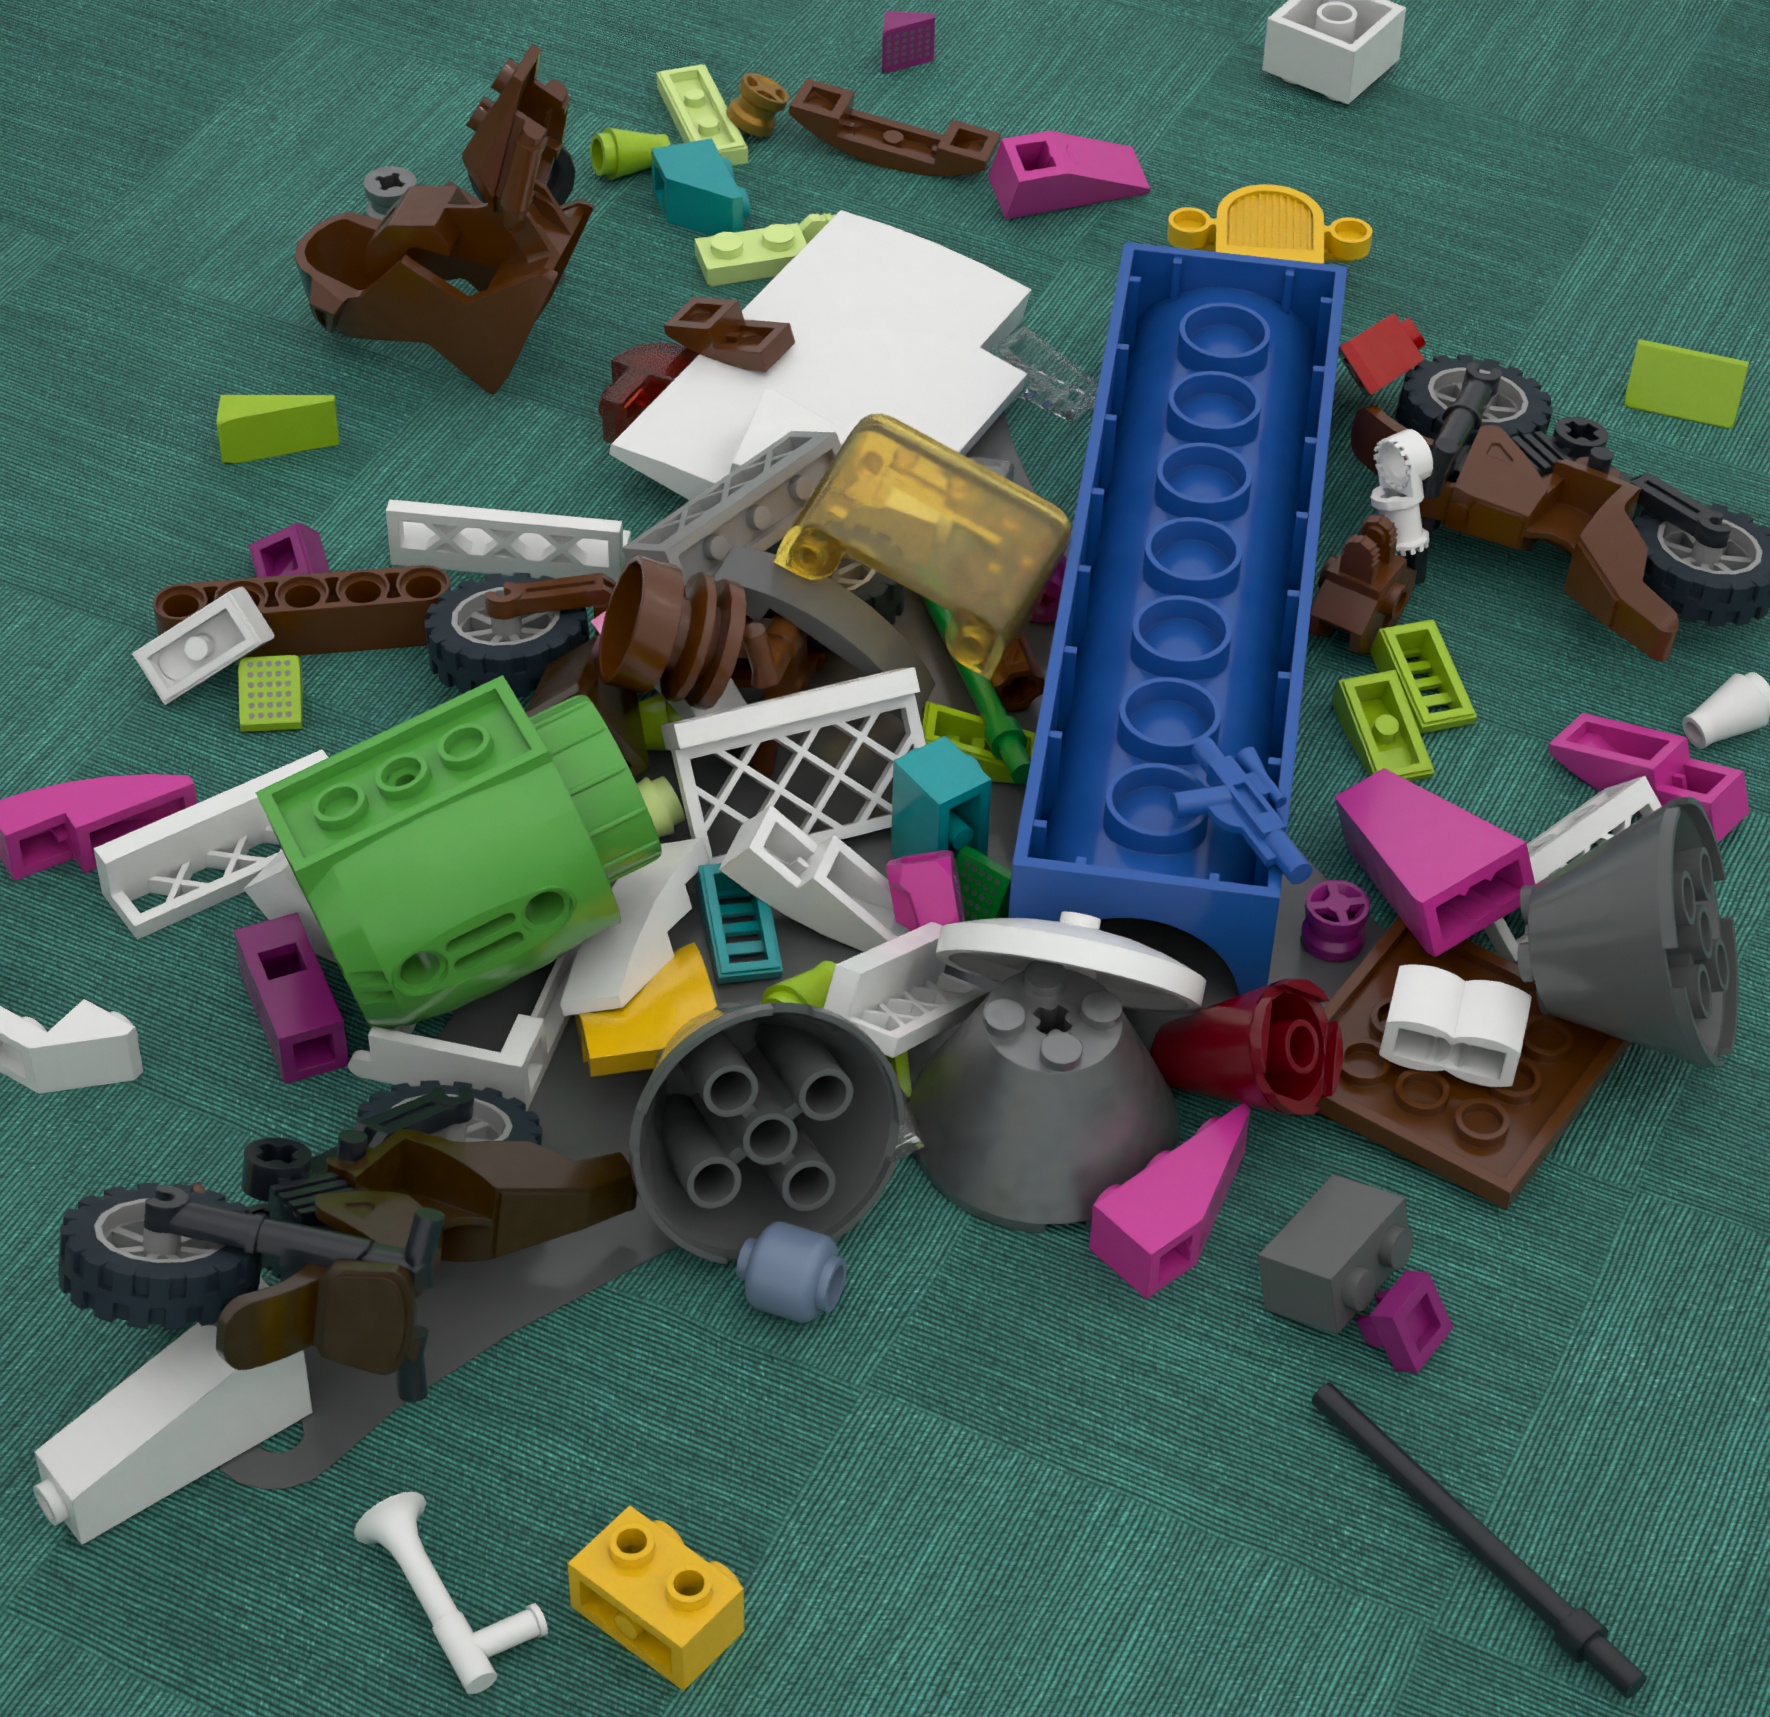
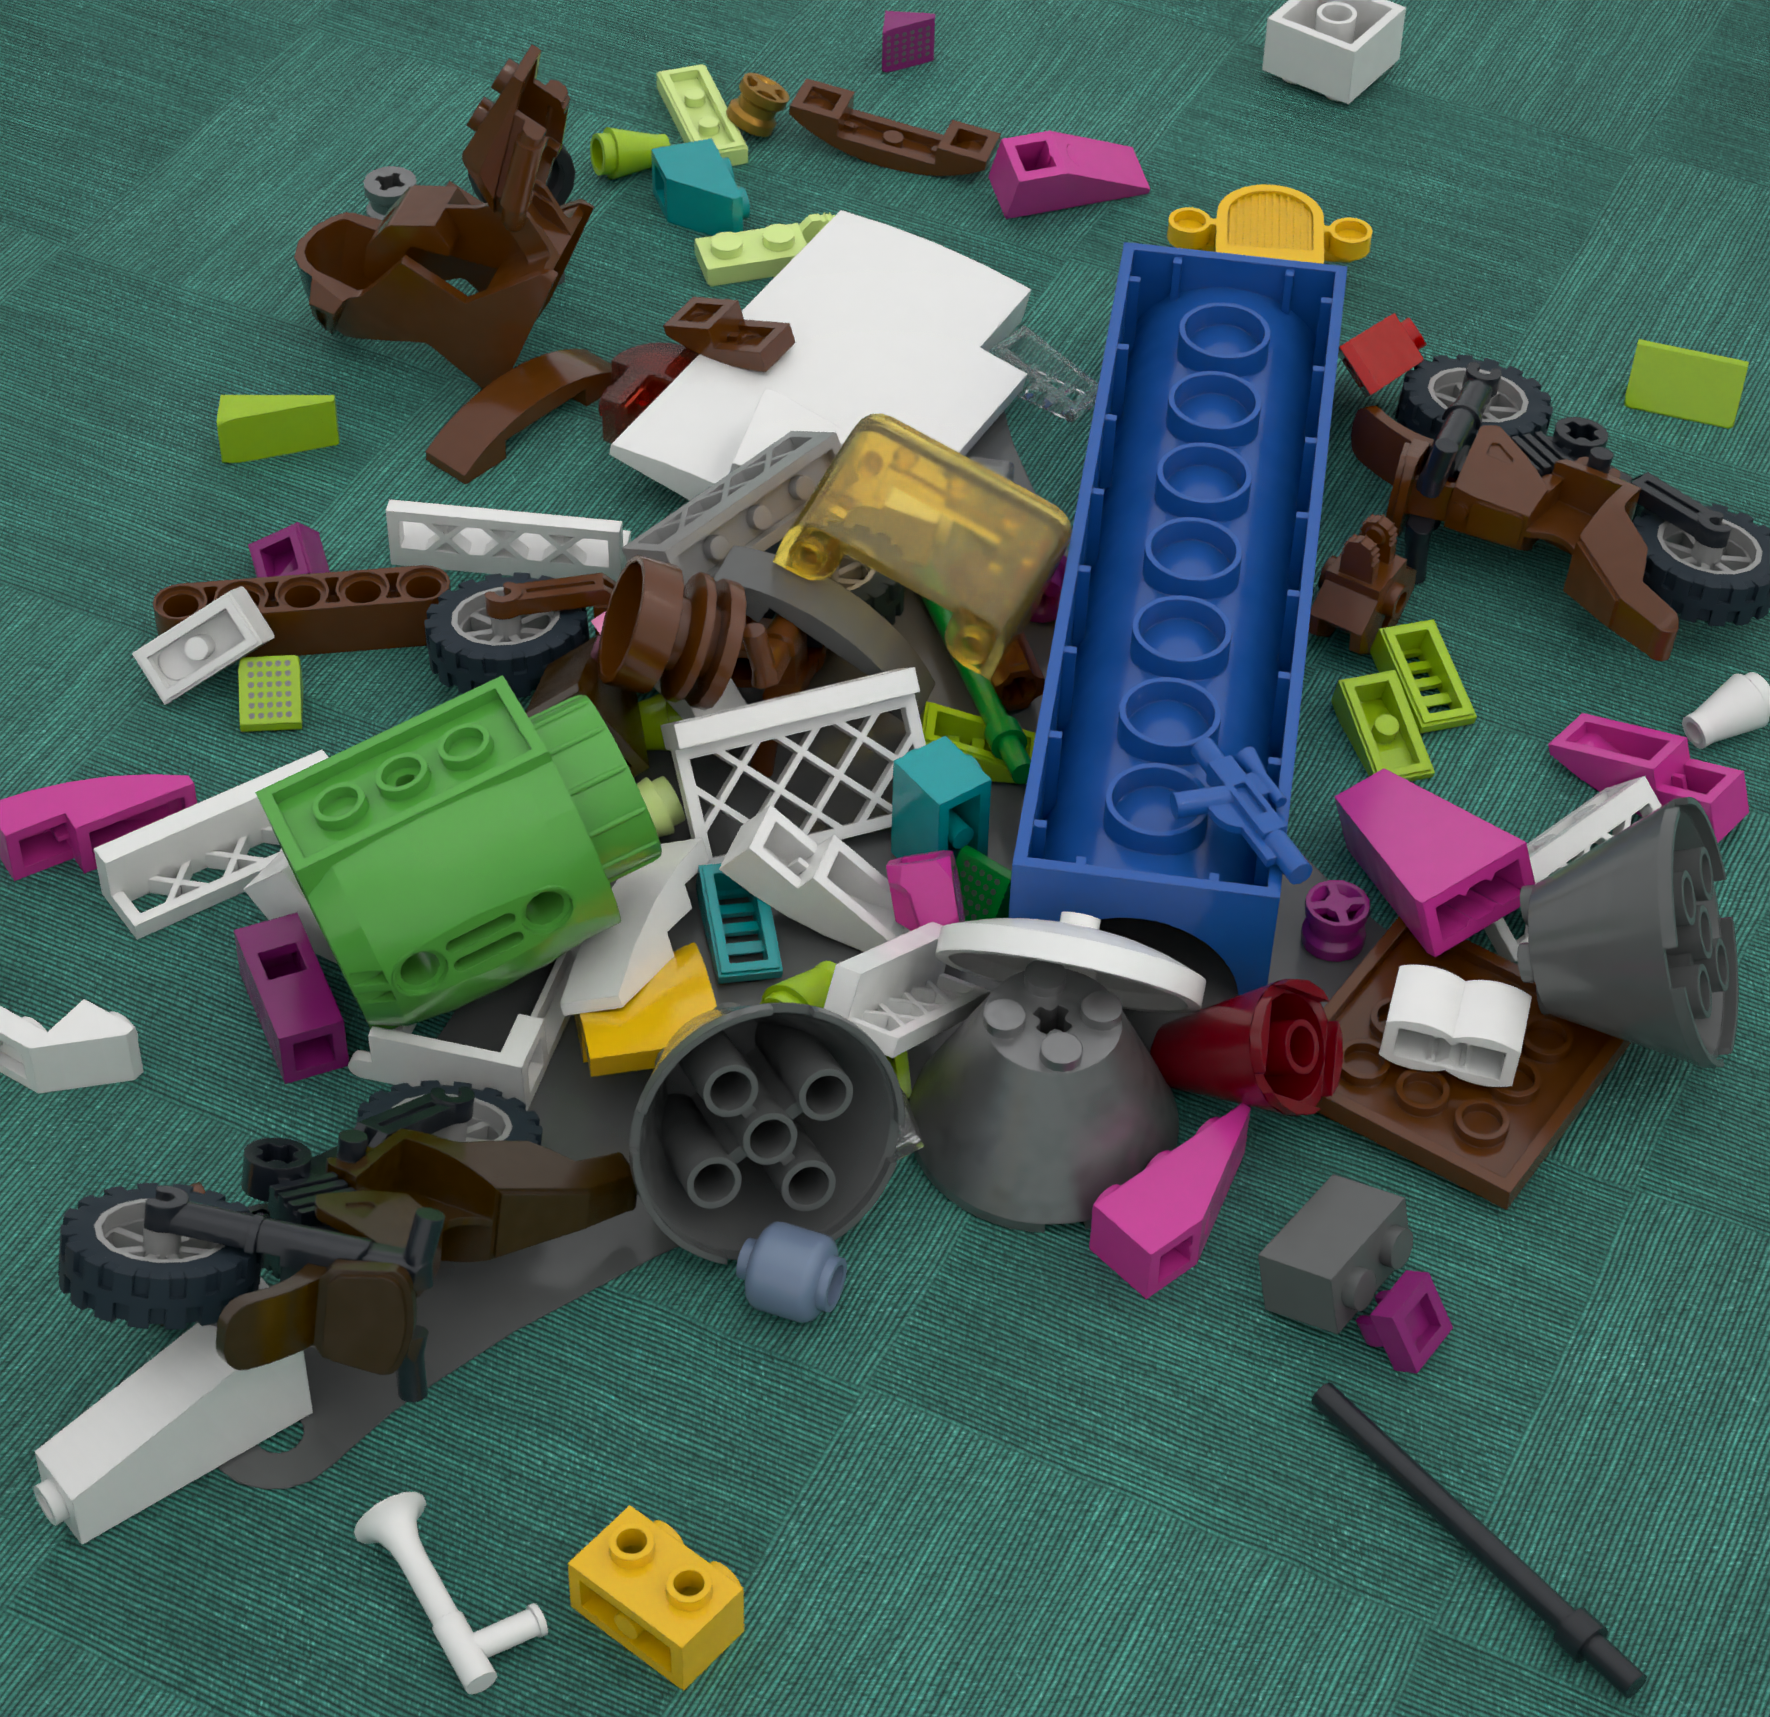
(478, 431): none -> reddish brown slope
(1402, 486): white connector -> none

